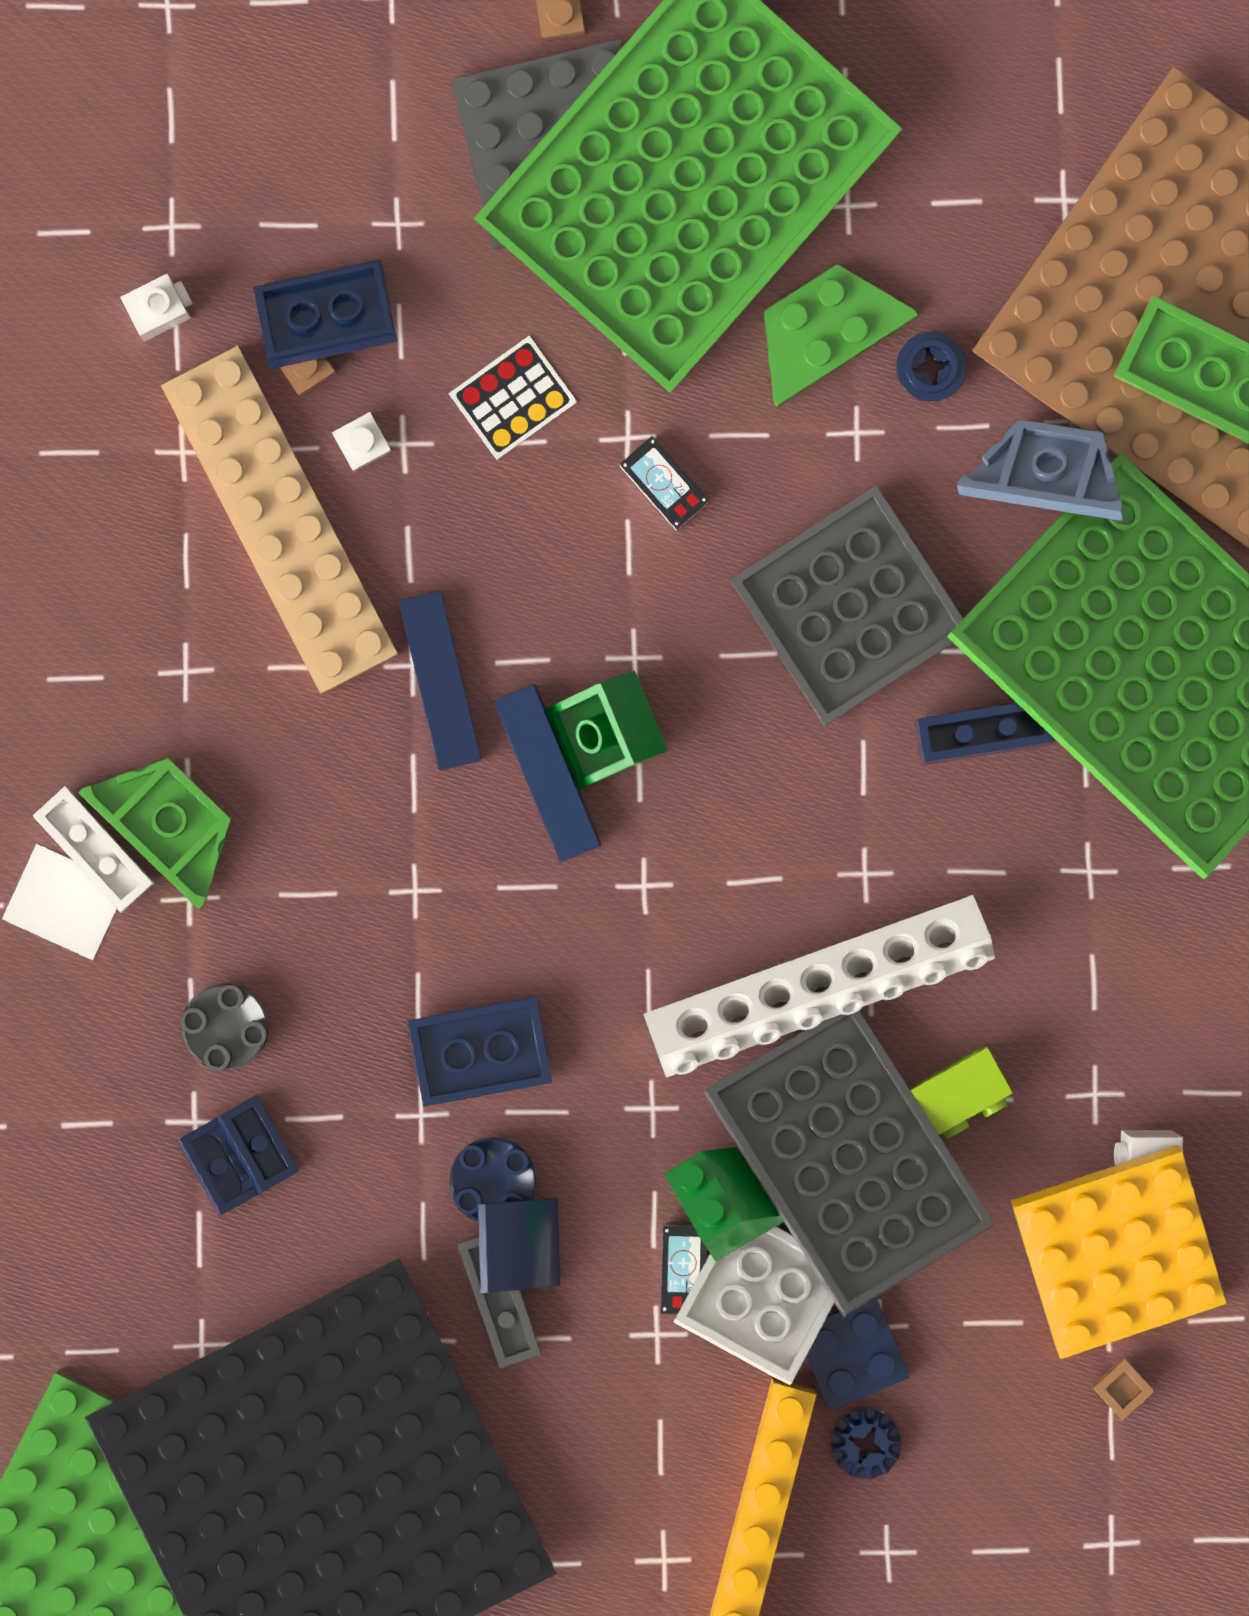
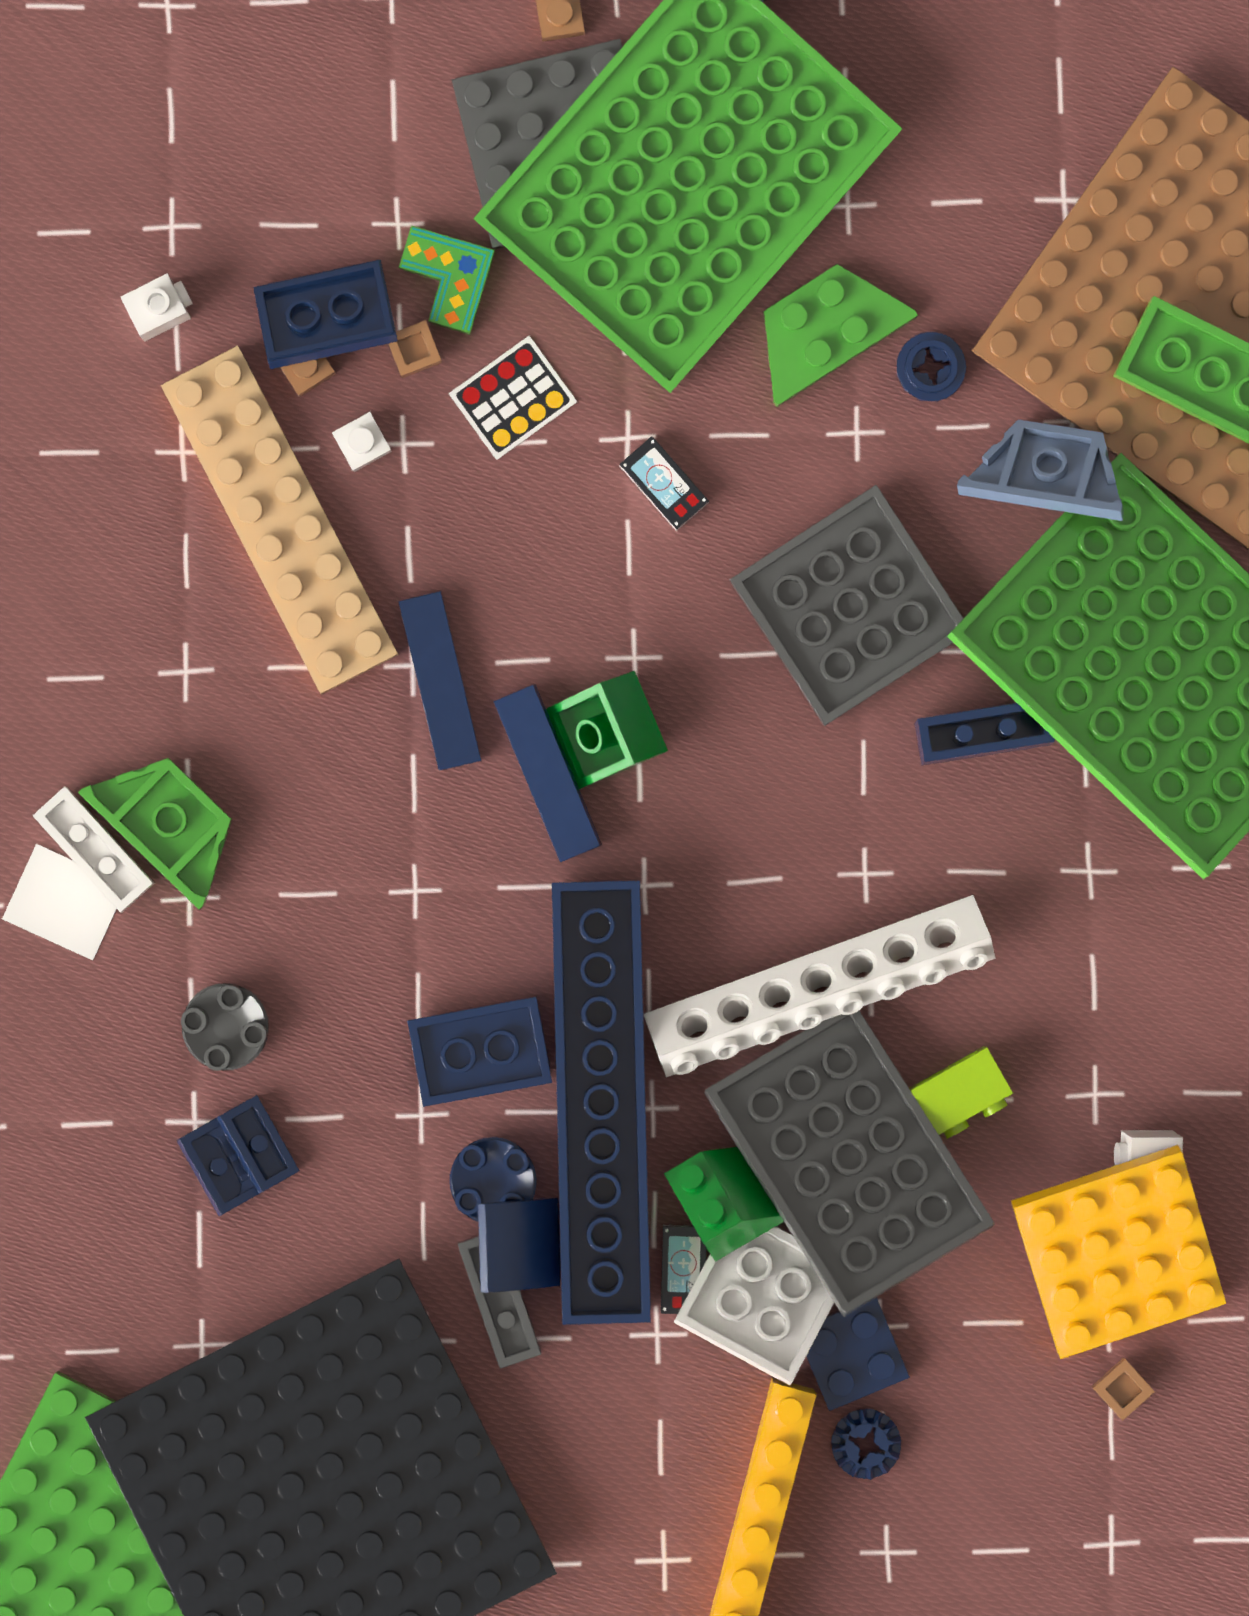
(414, 349): none -> medium nougat plate
(458, 267): none -> bright green tile
(601, 1102): none -> dark blue brick

